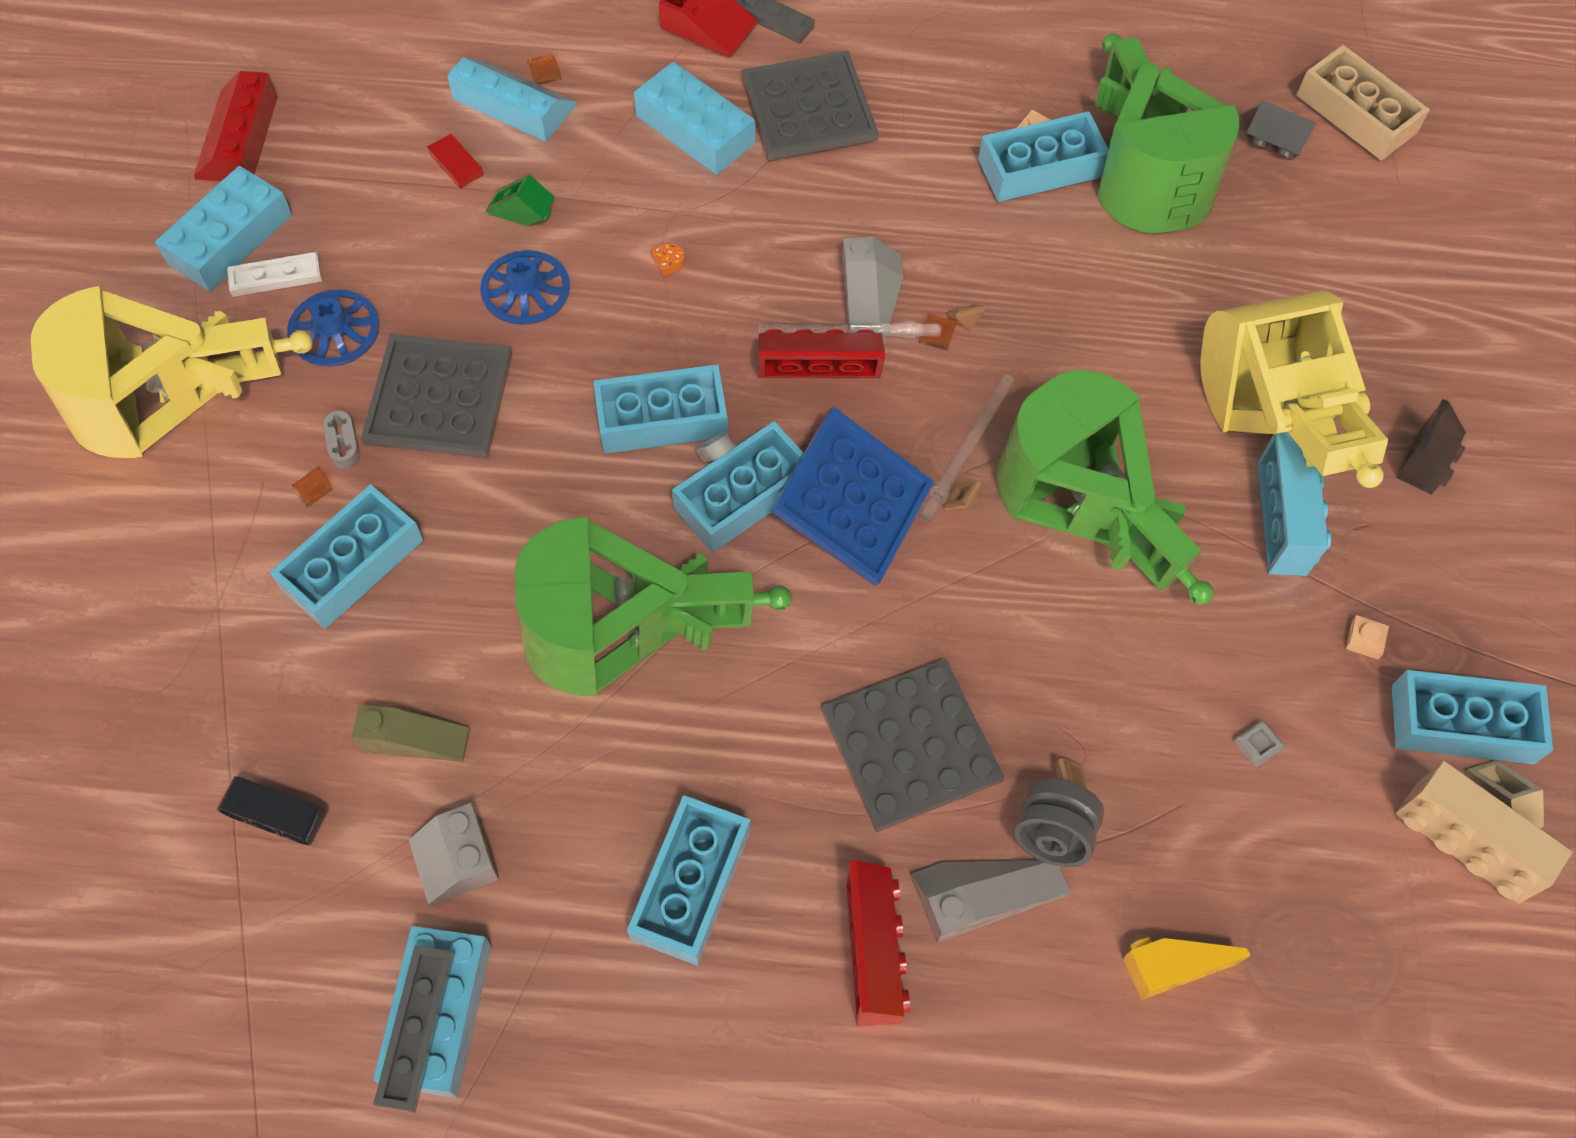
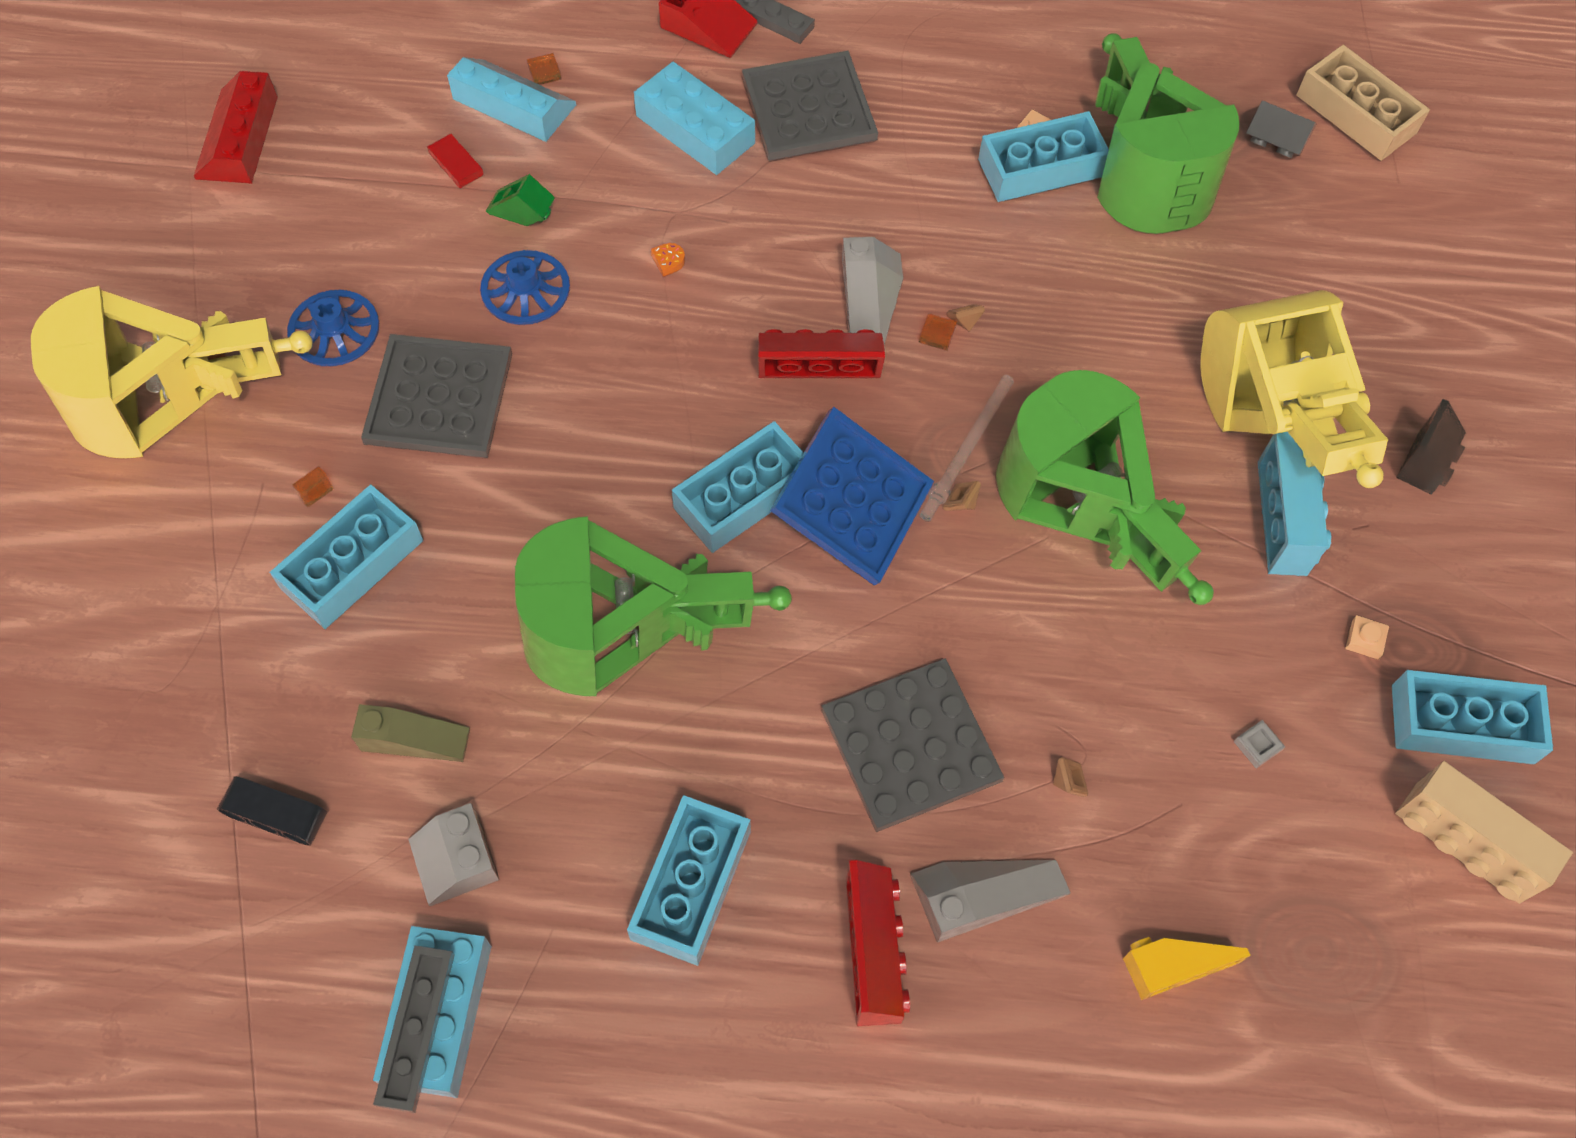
(224, 228): medium azure brick -> none
(274, 274): white tile -> none
(335, 440): light grey beam -> none
(660, 408): medium azure brick -> none
(715, 447): light grey beam -> none
(908, 329): clear bar -> none
(1059, 822): dark grey wheel -> none
(1510, 789): tan slope -> none

